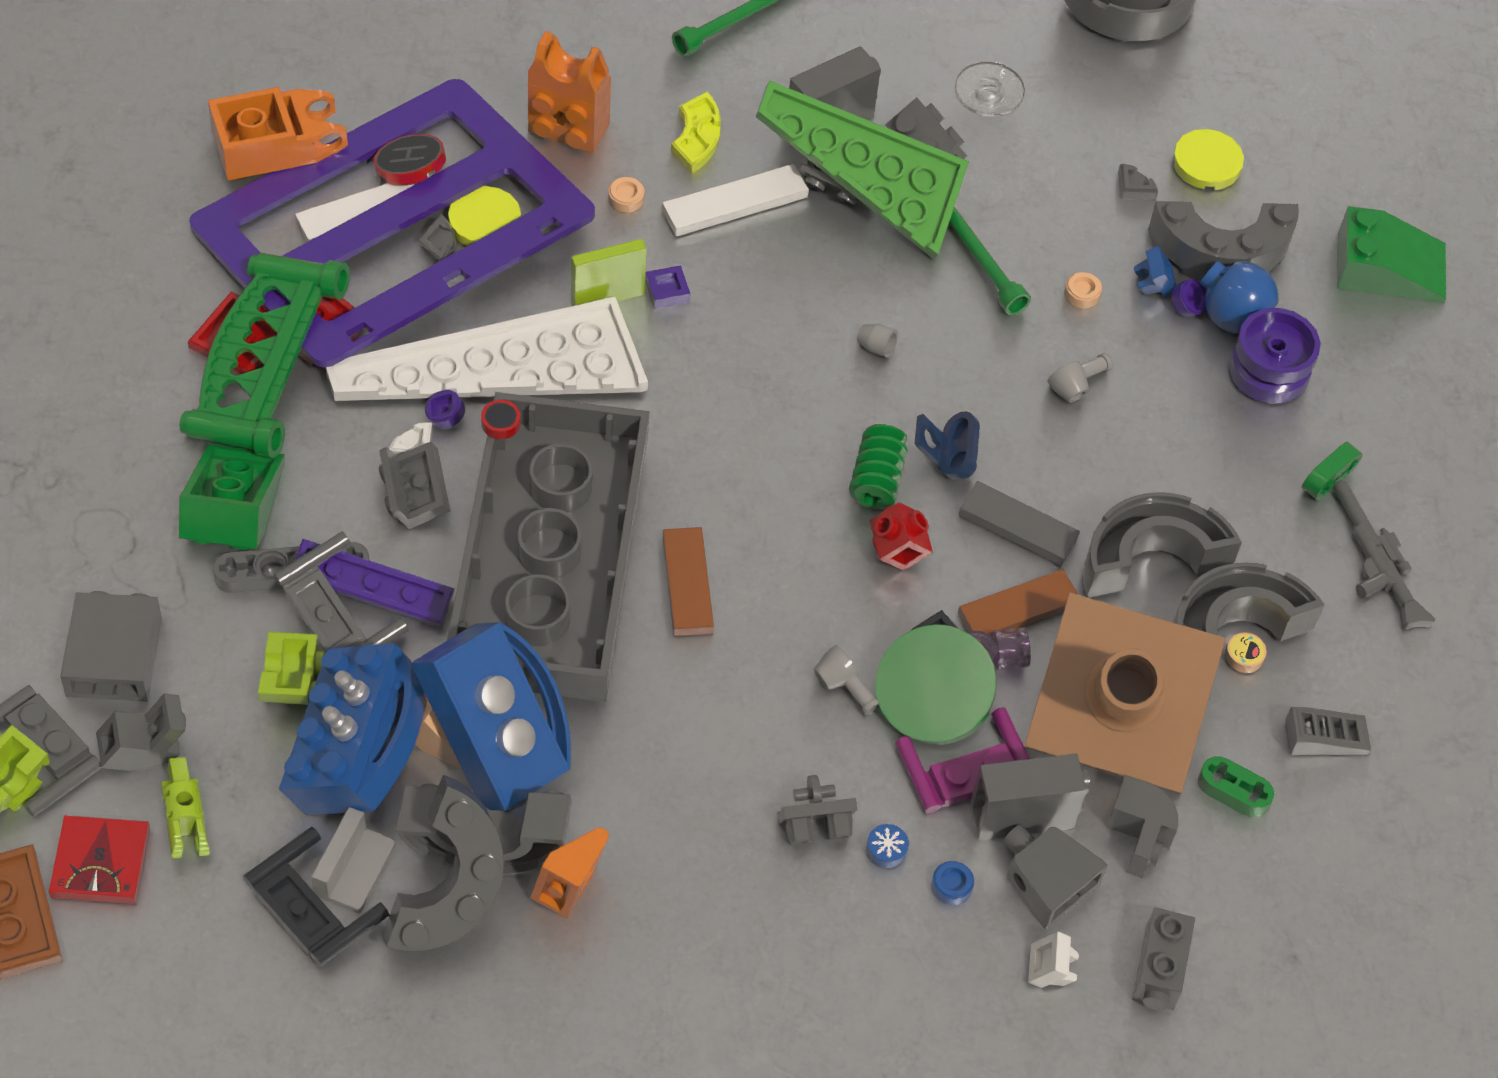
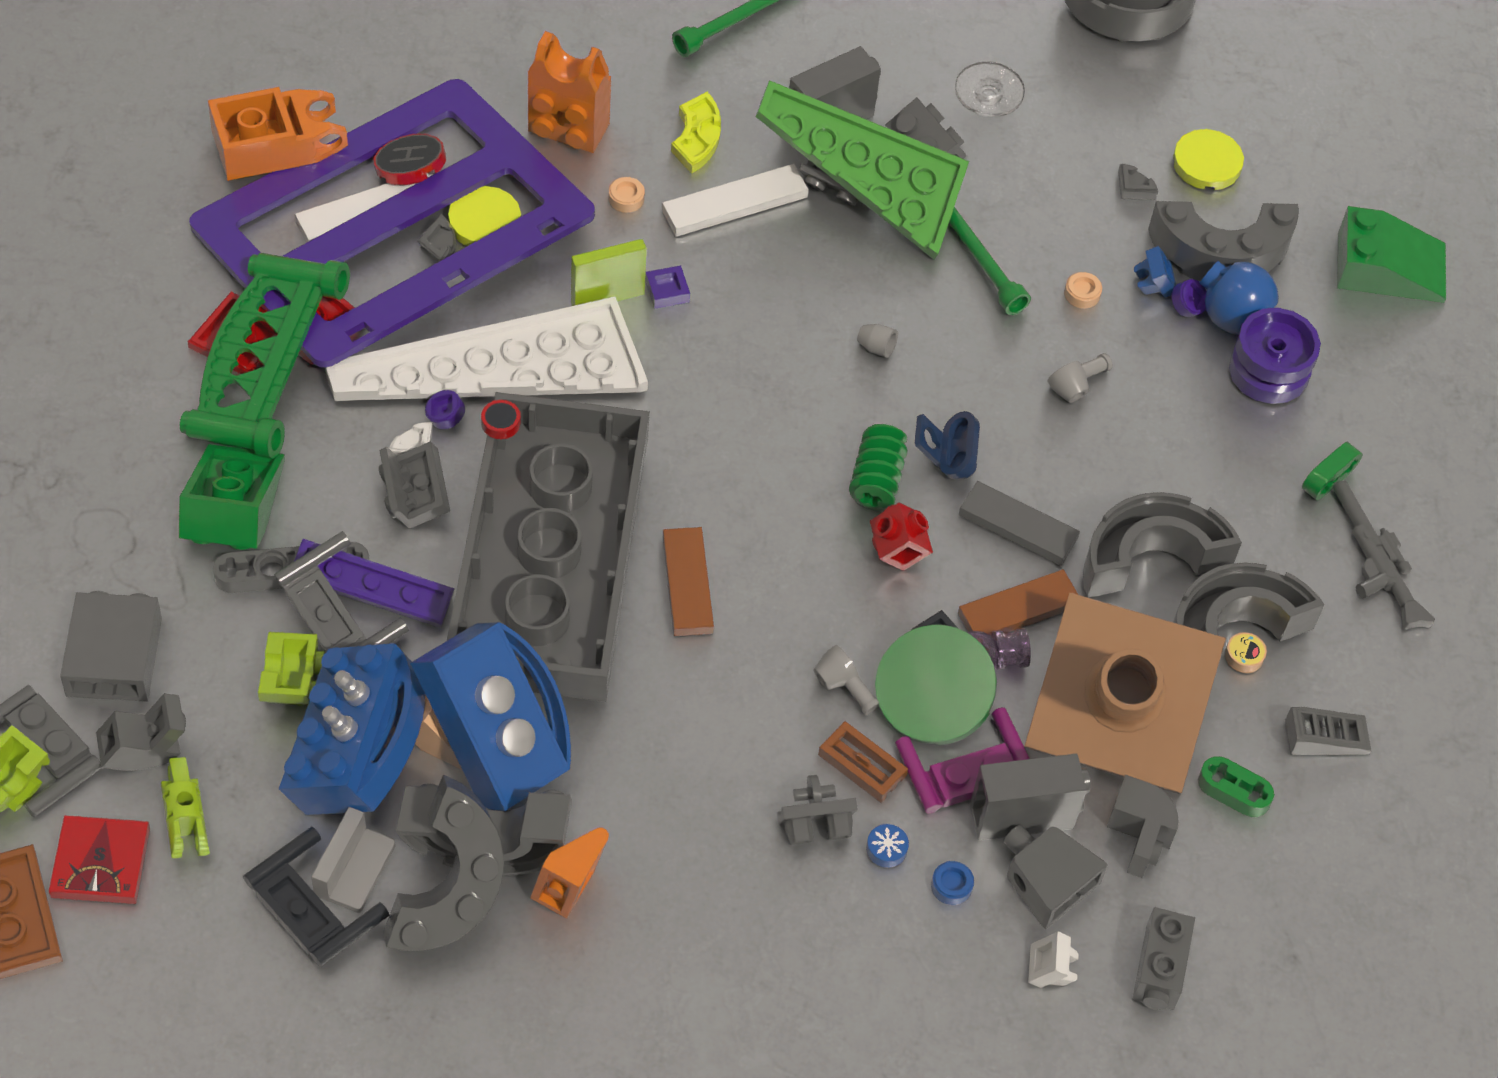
(855, 774): none -> dark orange tile

